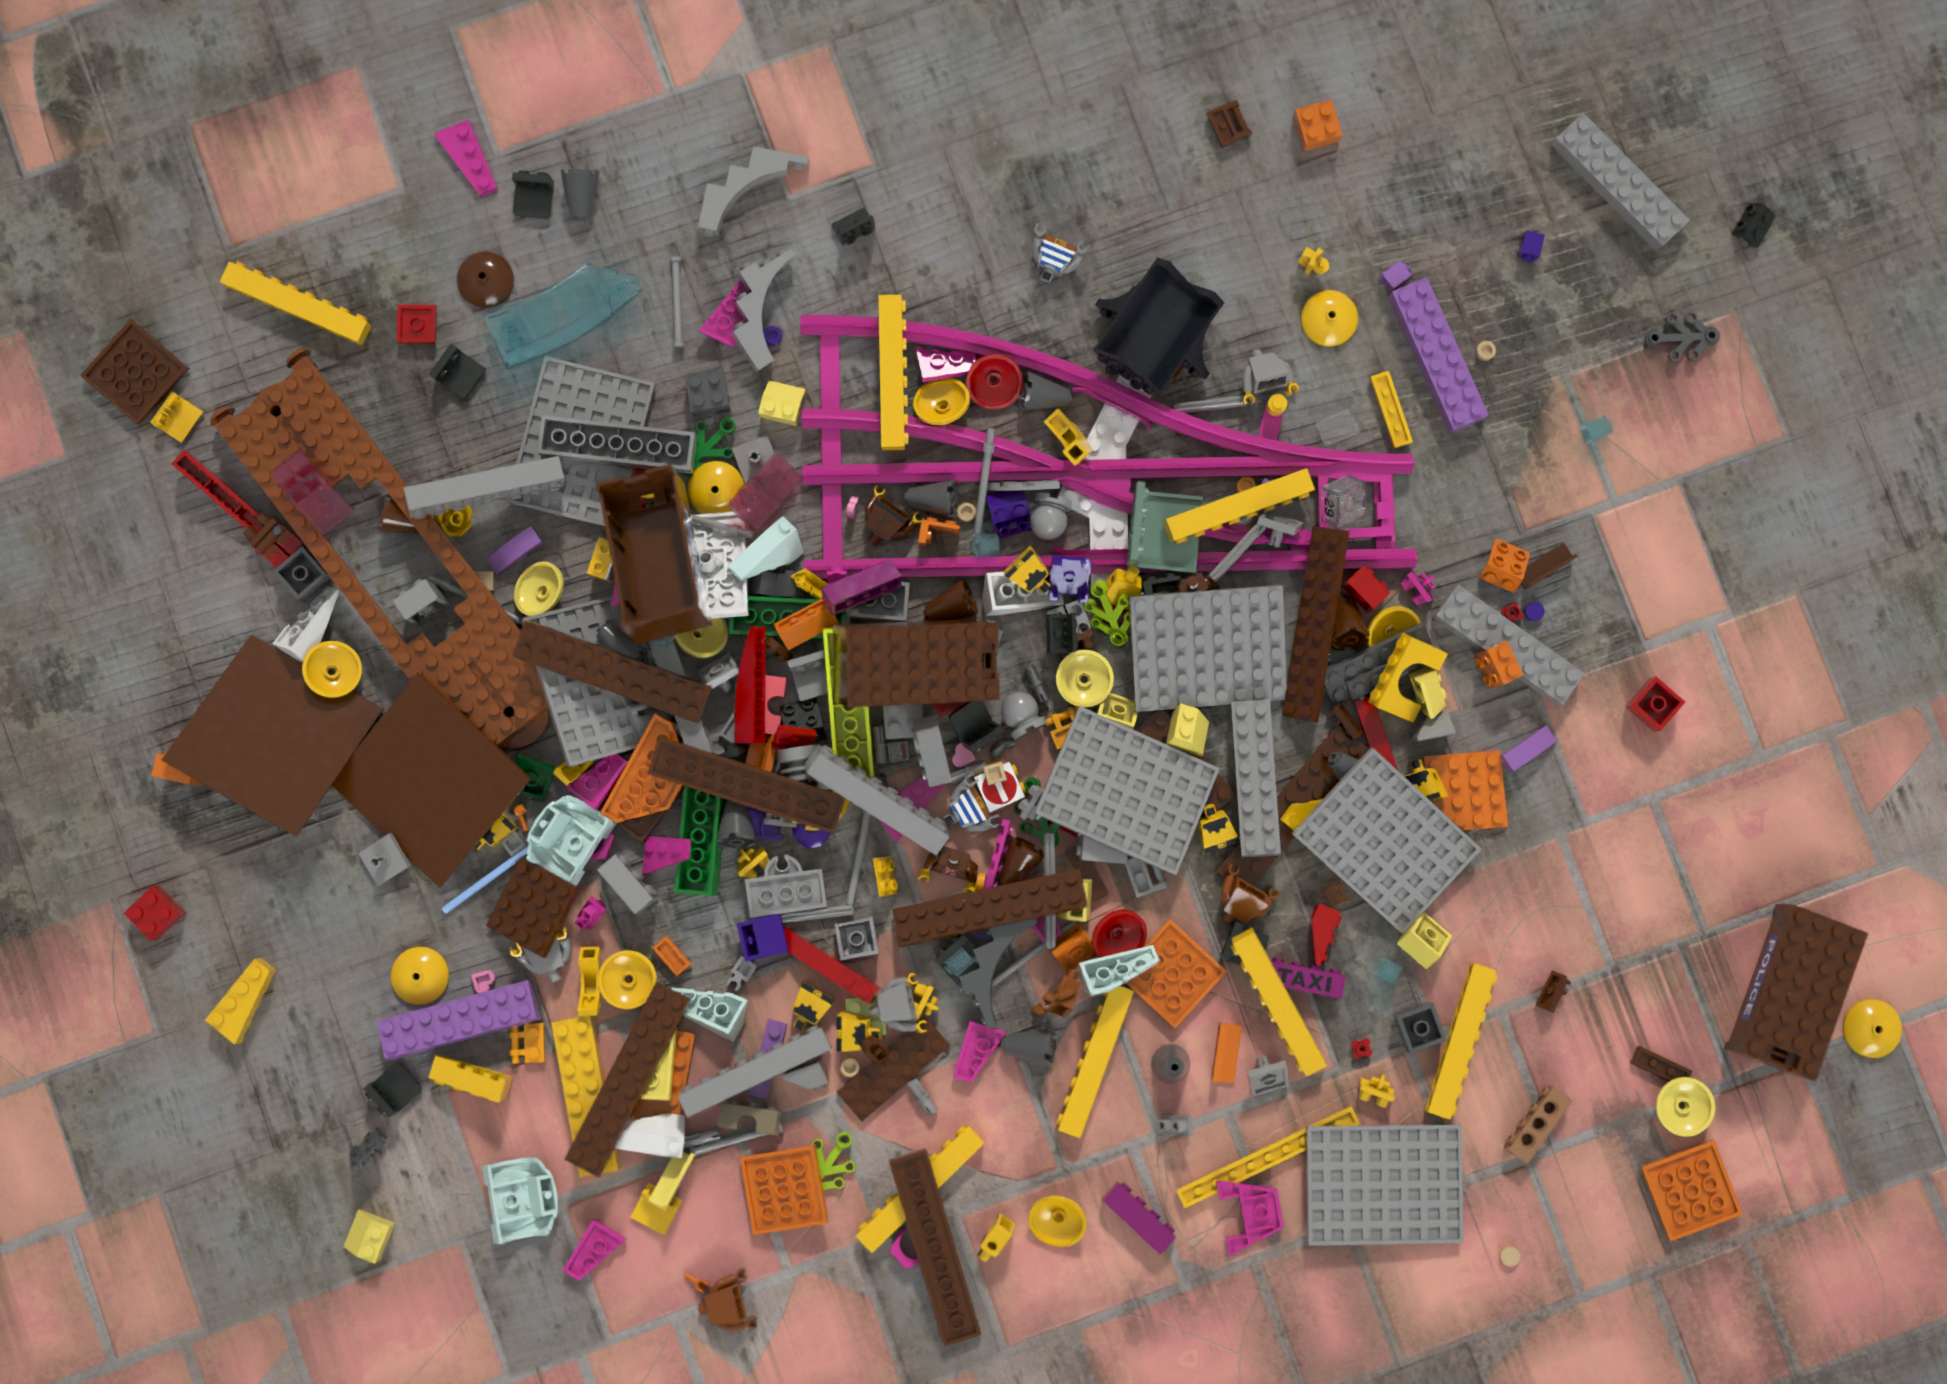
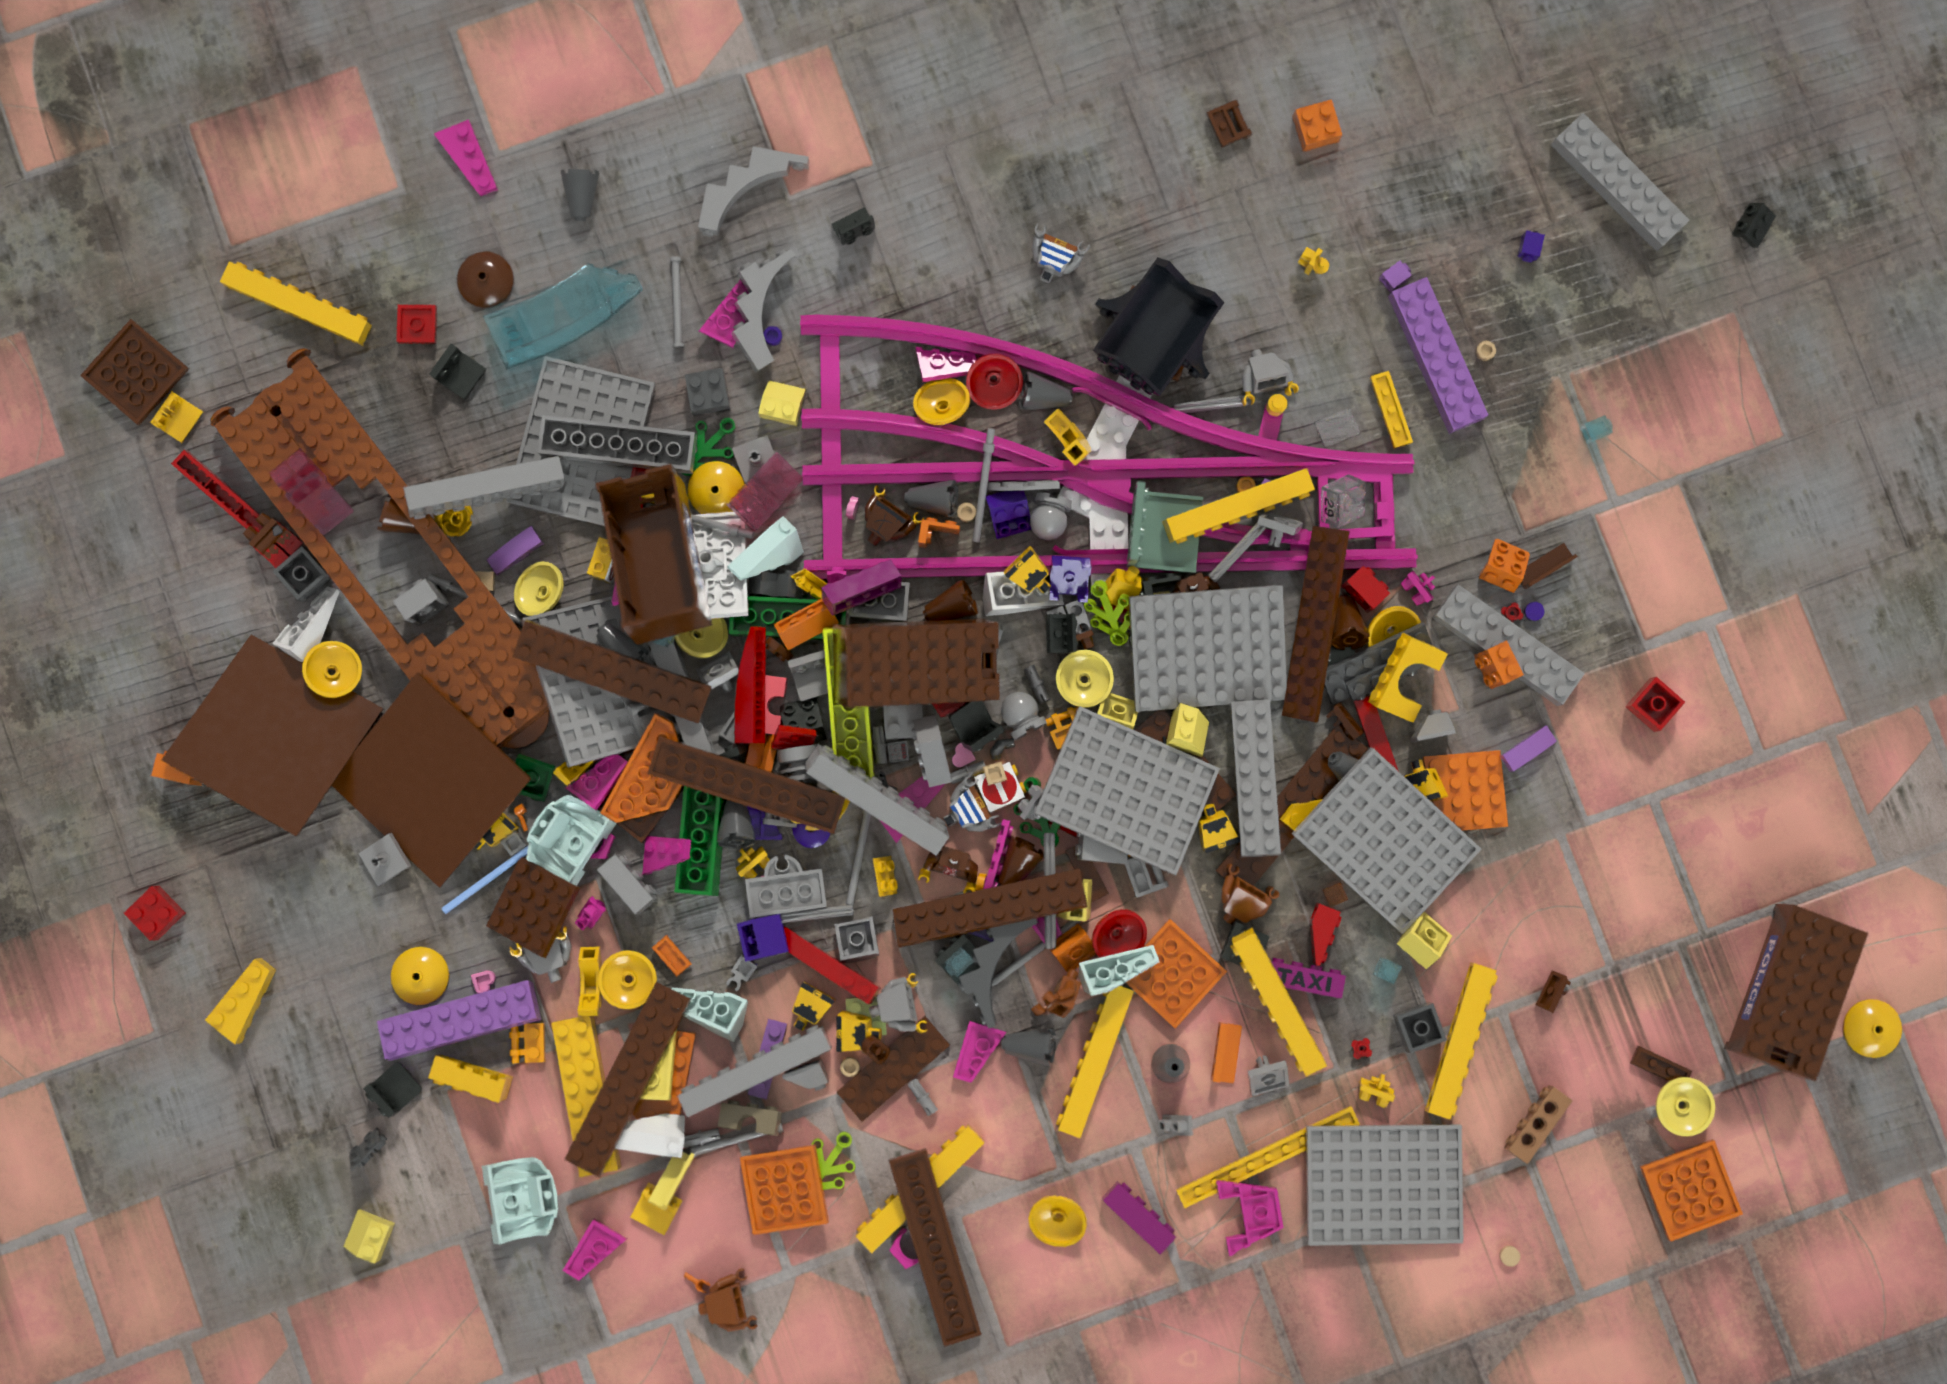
(532, 194): pearl dark grey bracket -> none
(891, 372): yellow brick -> none
(925, 992): yellow hips -> none
(985, 544): clear light blue brick -> none
(996, 1237): yellow torso -> none
(1327, 330): yellow dish -> none
(1428, 690): light yellow slope -> none
(1685, 336): dark grey plant -> none

